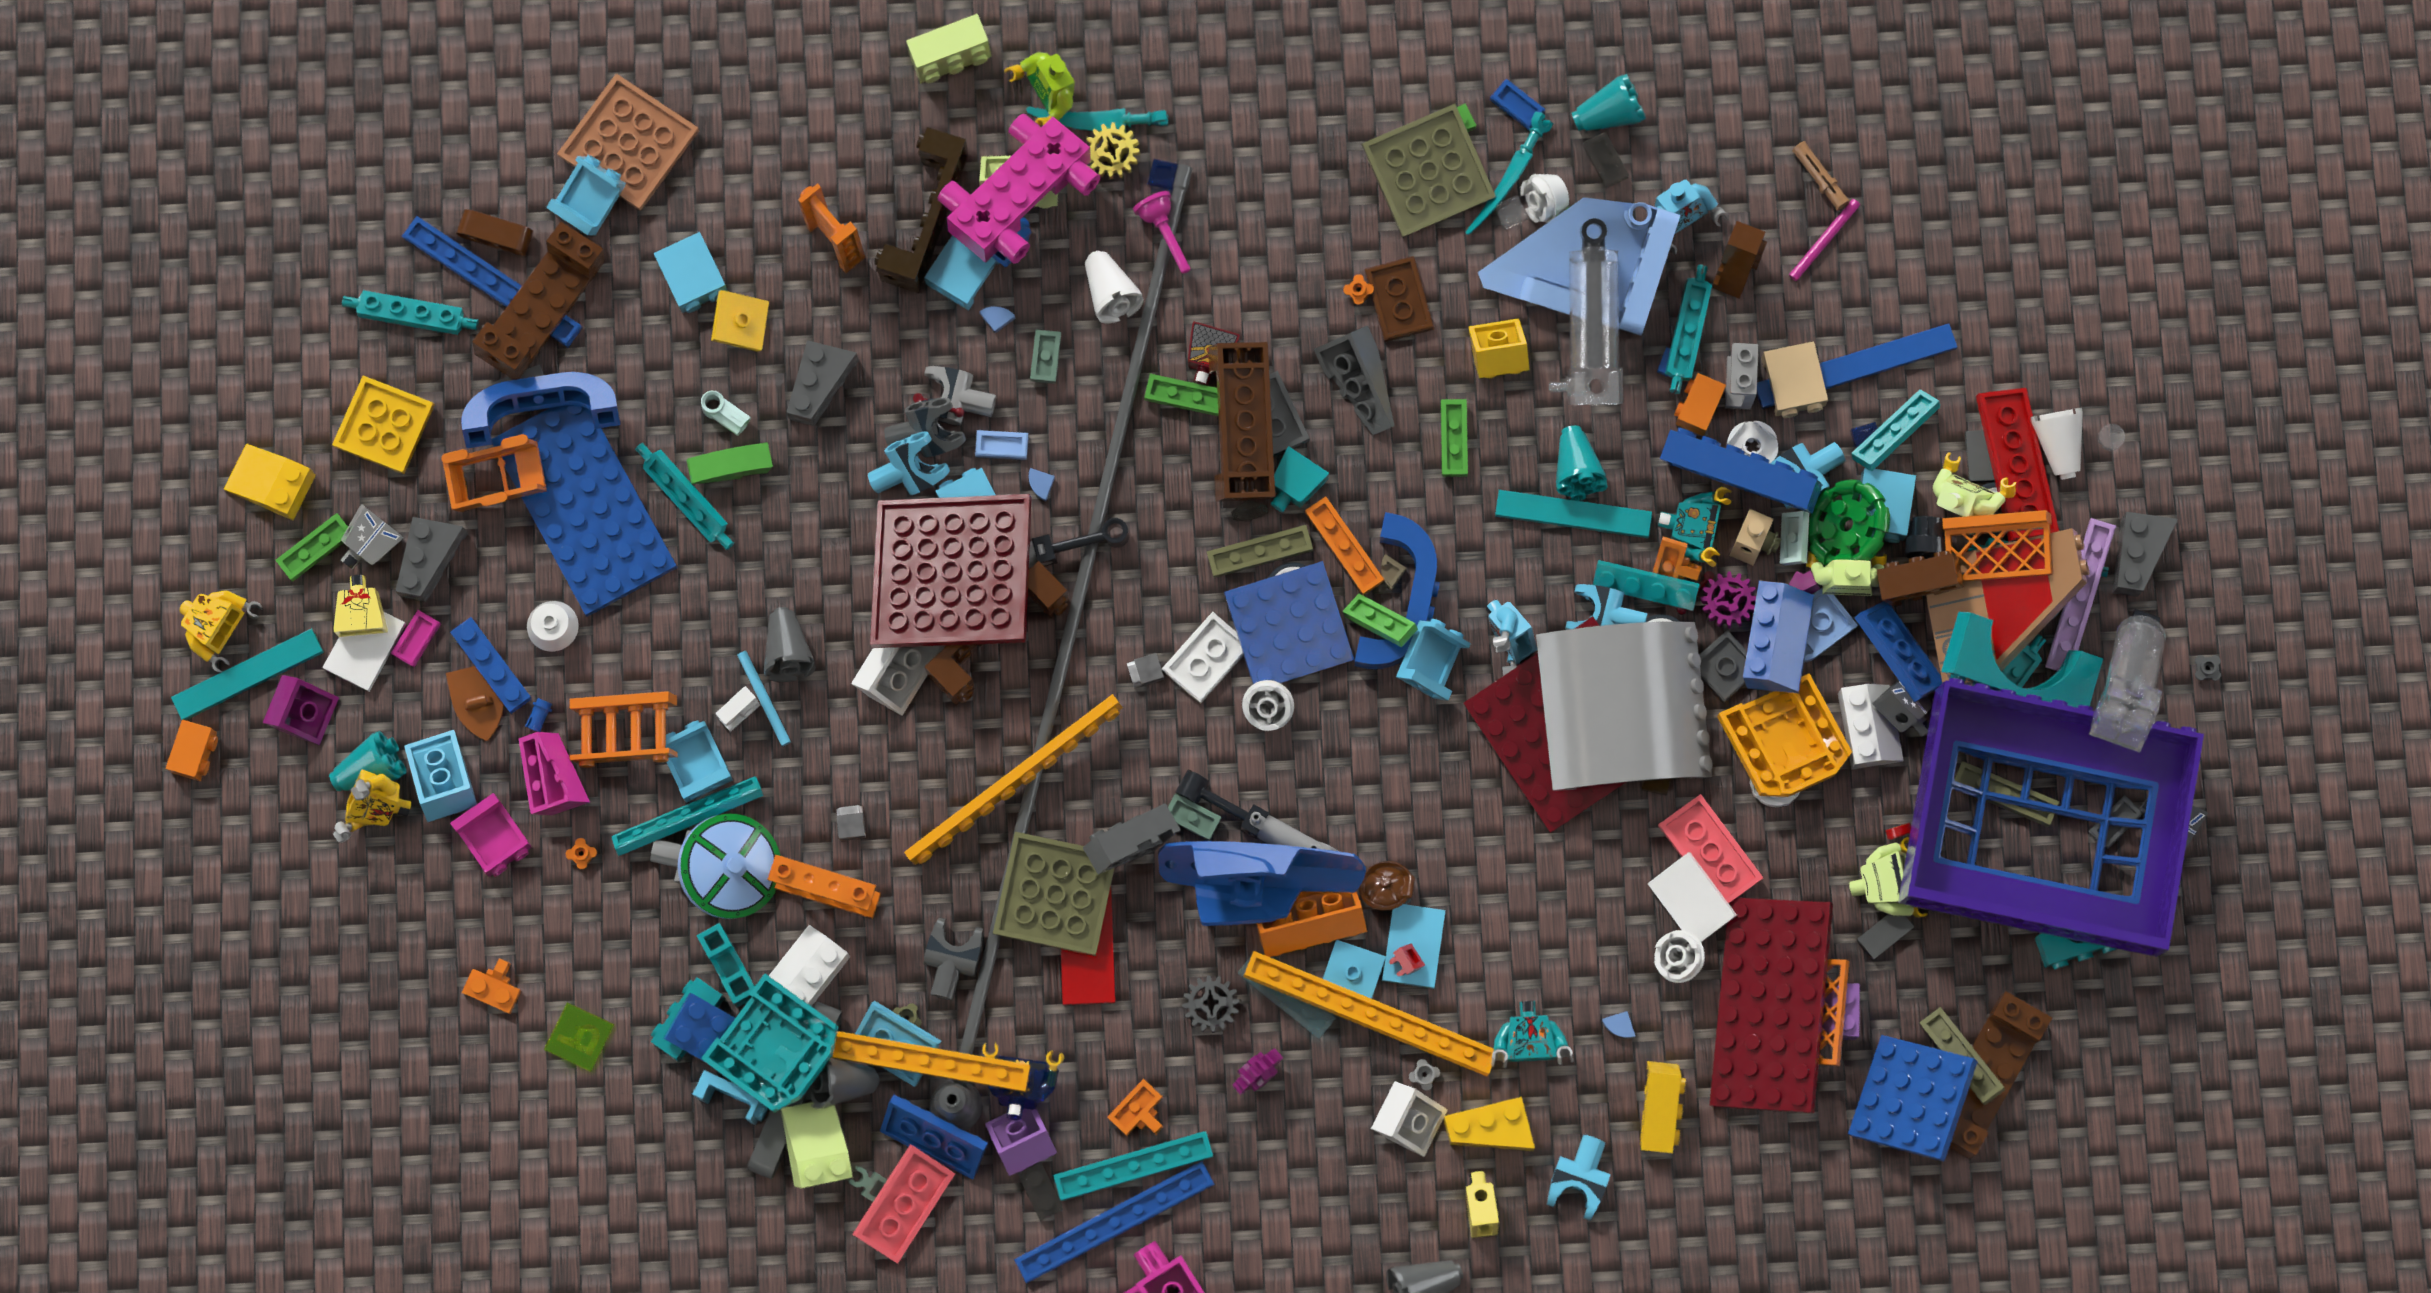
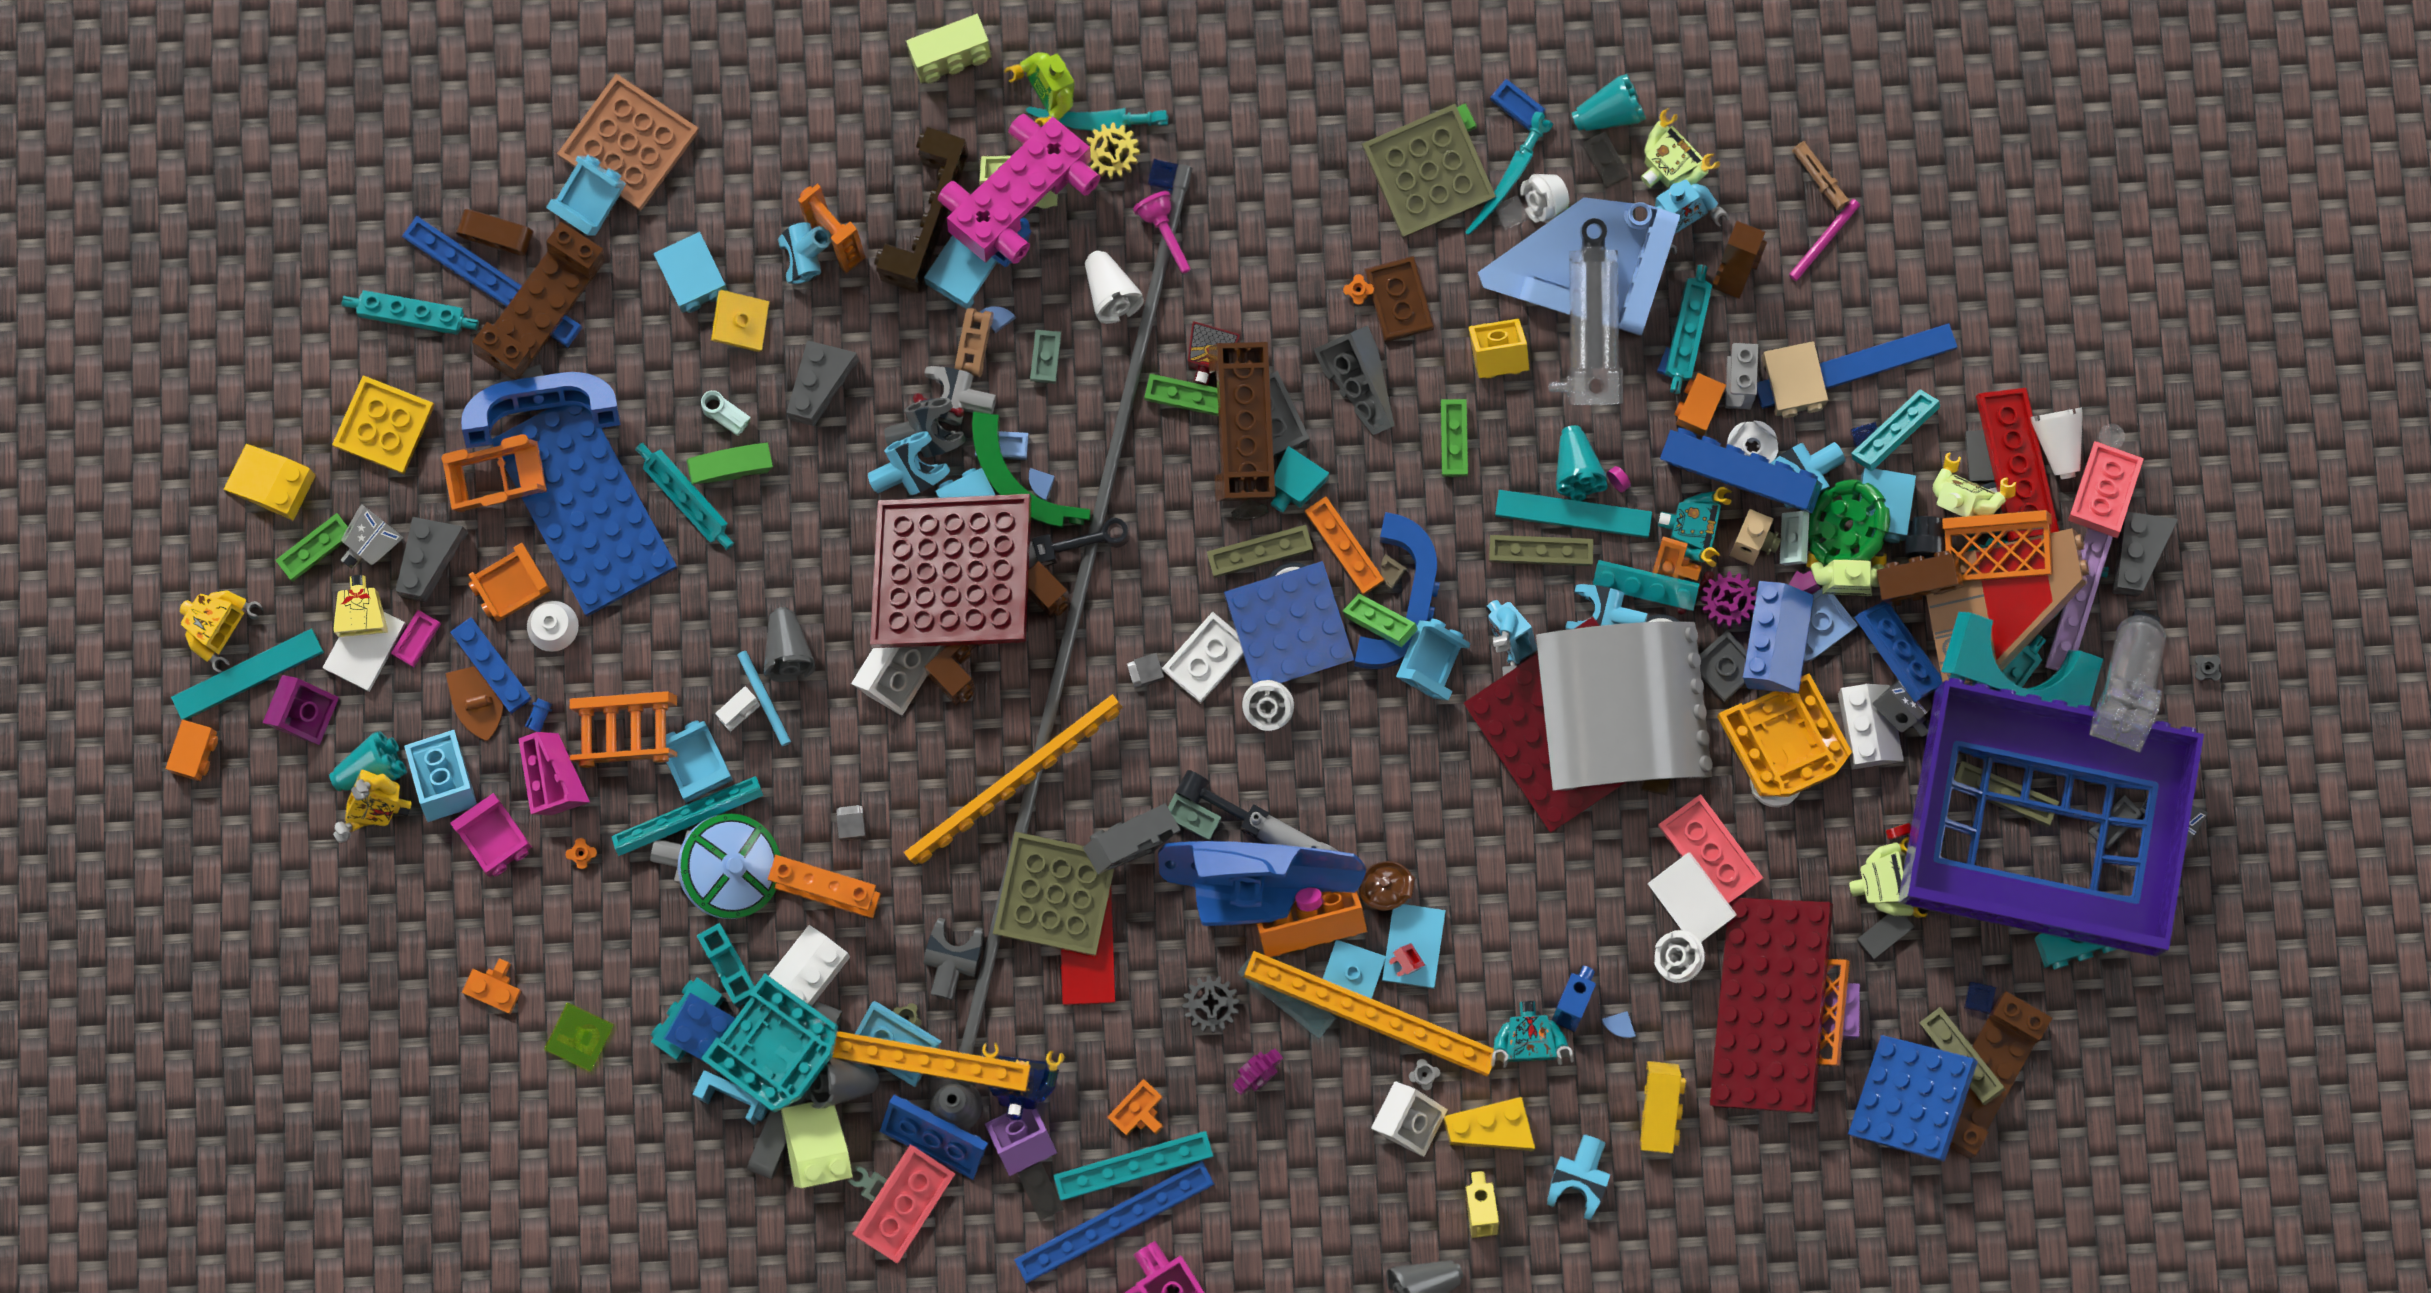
(509, 584): none -> orange panel
(803, 247): none -> medium azure connector
(974, 341): none -> medium nougat plate
(989, 454): none -> green arch
(1309, 899): none -> dark pink tile
(1541, 550): none -> olive plate
(1574, 999): none -> blue torso
(1618, 479): none -> dark pink tile
(1672, 157): none -> yellowish green torso
(1980, 997): none -> clear blue tile
(2105, 489): none -> coral plate

